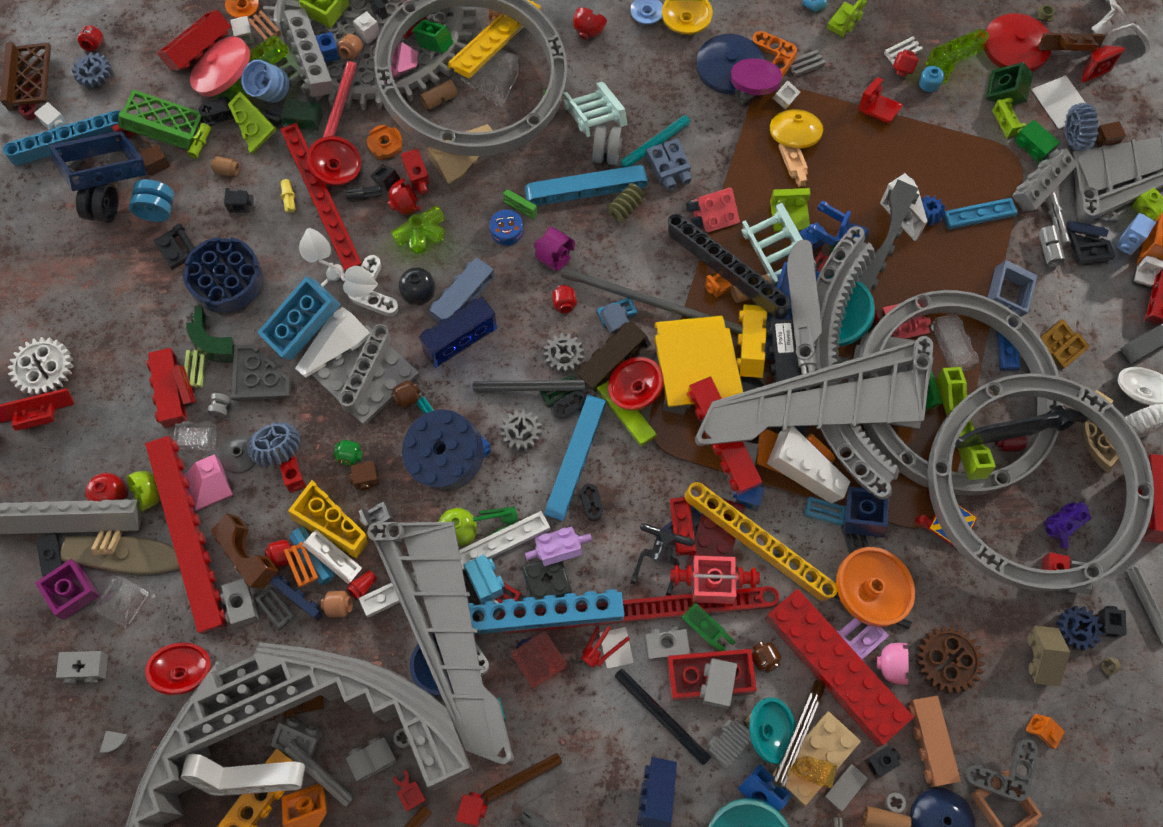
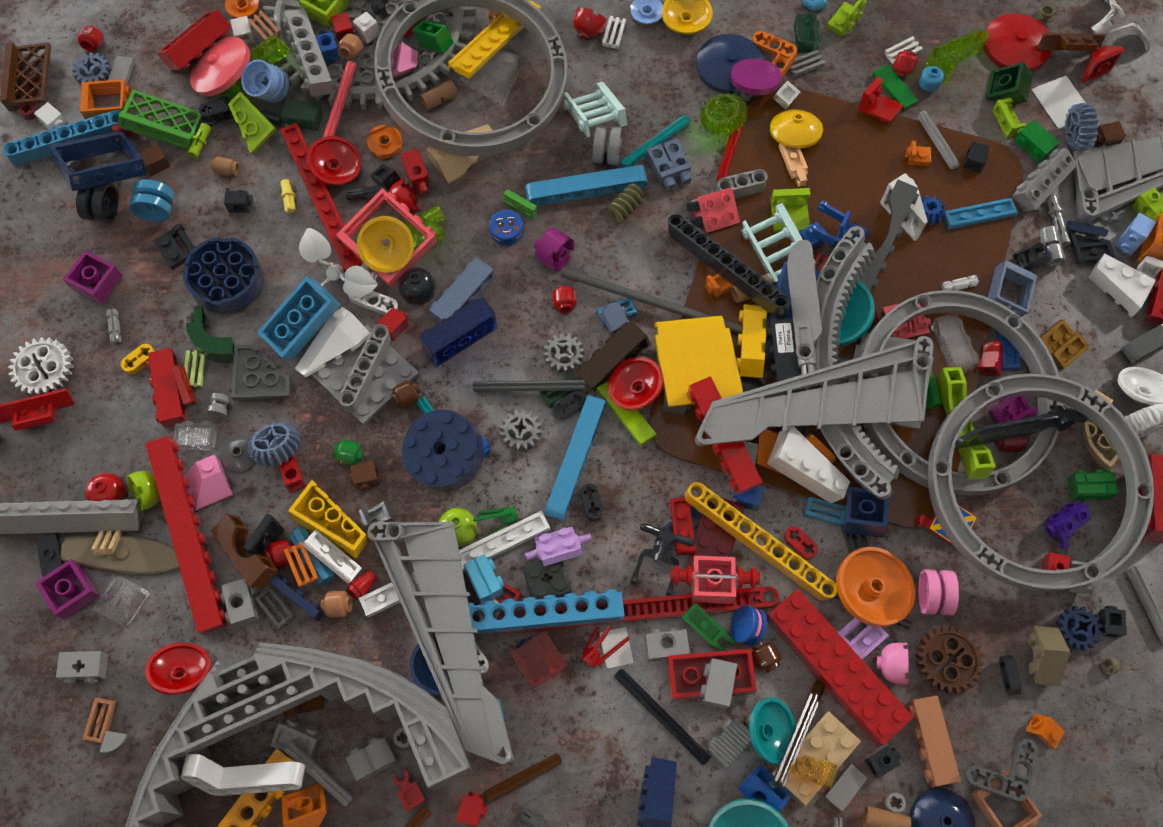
(93, 277): none -> magenta brick
(97, 88): none -> orange window
(107, 722): none -> nougat tile
(114, 326): none -> light grey axle
(122, 68): none -> light grey tile
(137, 358): none -> yellow beam
(266, 532): none -> black plate
(342, 25): none -> red brick
(367, 212): none -> coral window
(380, 256): none -> yellow dish
(395, 321): none -> red brick
(616, 22): none -> white tile
(723, 114): none -> clear neon green gear
(728, 154): none -> red axle
(747, 179): none -> light grey beam
(748, 625): none -> blue head
(797, 546): none -> red beam
(806, 33): none -> clear green brick
(895, 87): none -> green tile
(918, 155): none -> orange bracket
(938, 140): none -> light grey axle
(938, 592): none -> bright pink wheel
(961, 283): none -> white axle
(976, 156): none -> black brick
(991, 358): none -> red leg
(1010, 675): none -> black beam
(1011, 409): none -> magenta bracket
(1029, 259): none -> black piece
(1092, 485): none -> green brick
(1122, 282): none -> white wedge

